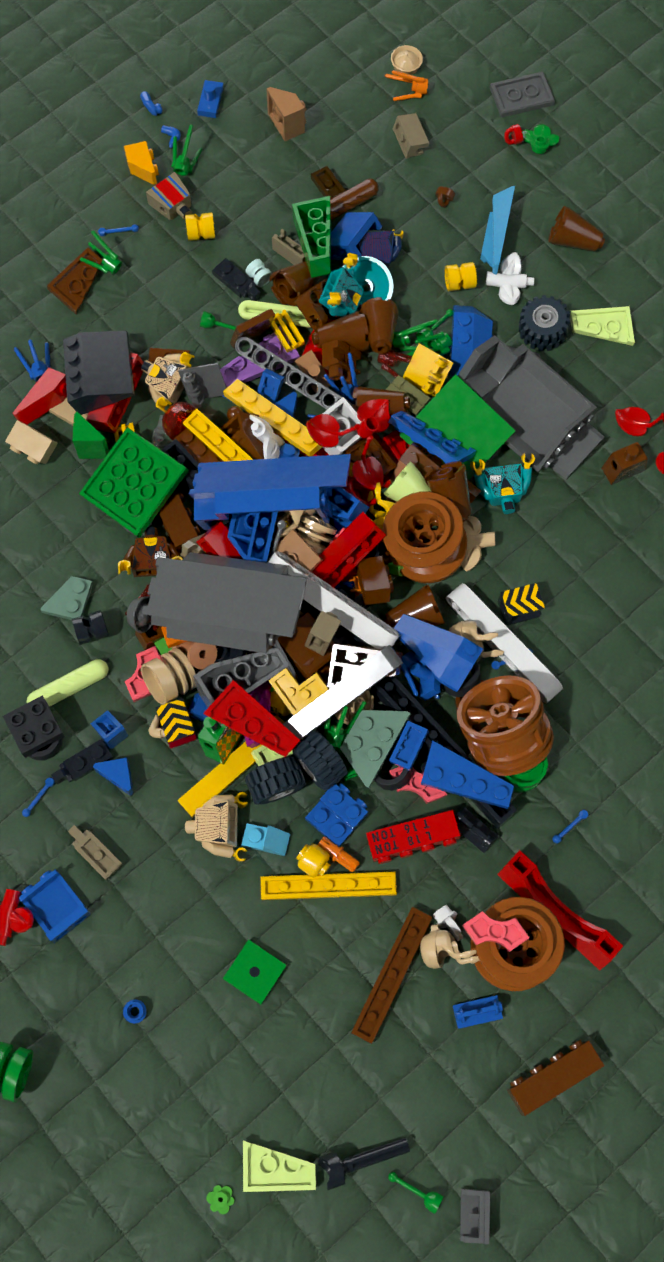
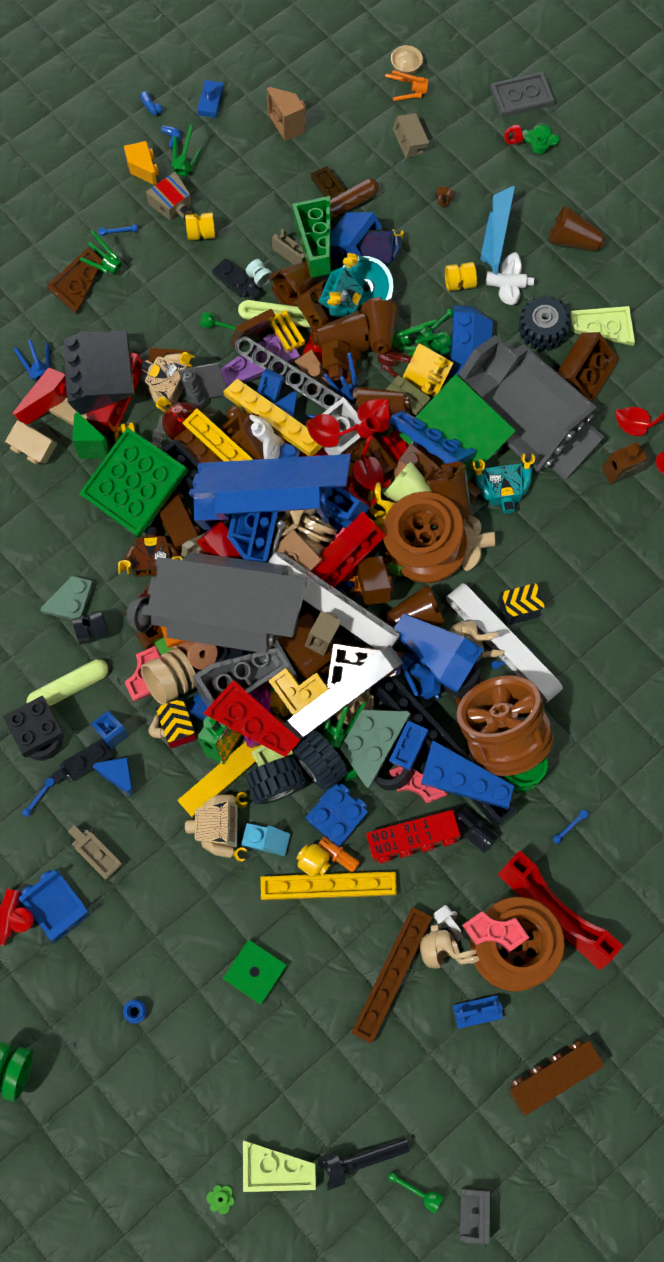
(588, 364): none -> reddish brown slope

